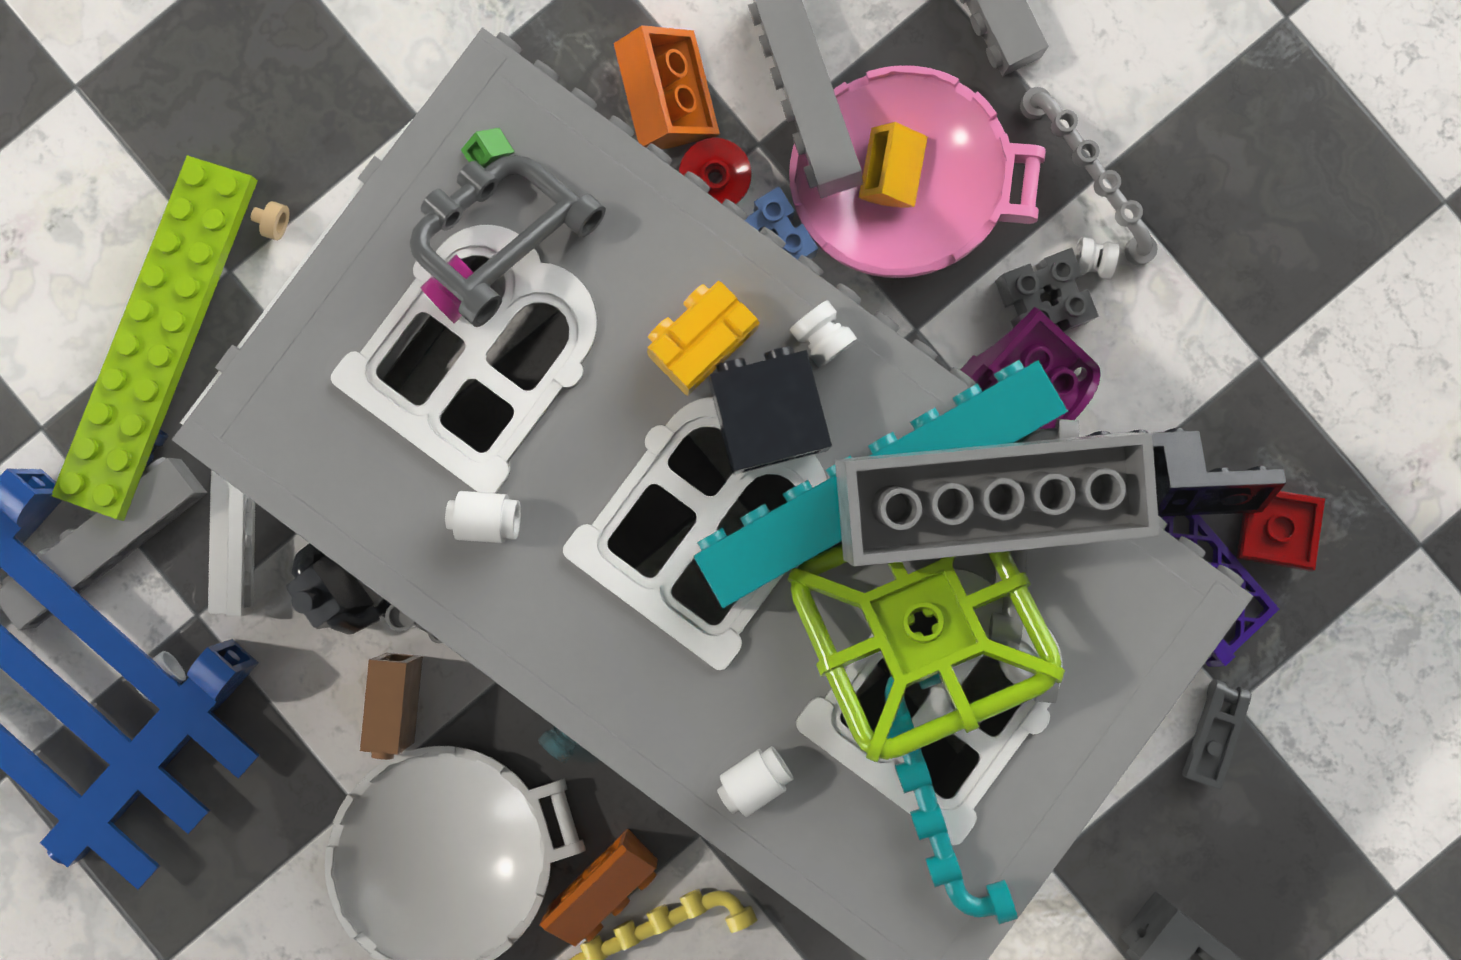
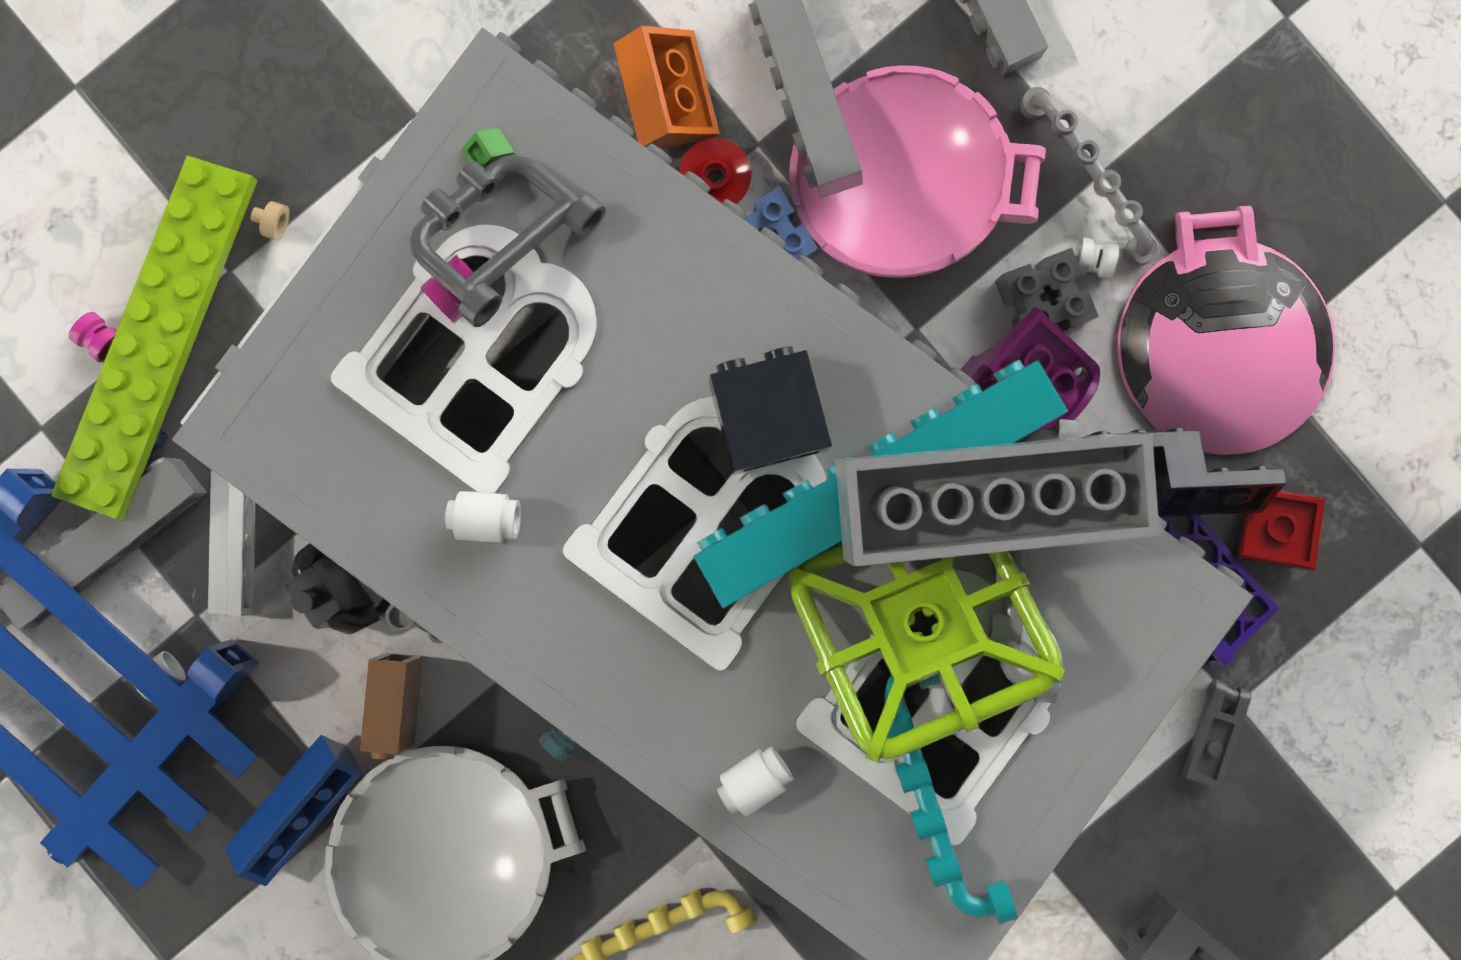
(93, 334): none -> dark pink wheel
(293, 810): none -> blue brick
(600, 890): orange slope -> none
(701, 336): yellow brick -> none
(825, 337): white wheel -> none
(893, 166): yellow brick -> none
(1225, 339): none -> bright pink dish

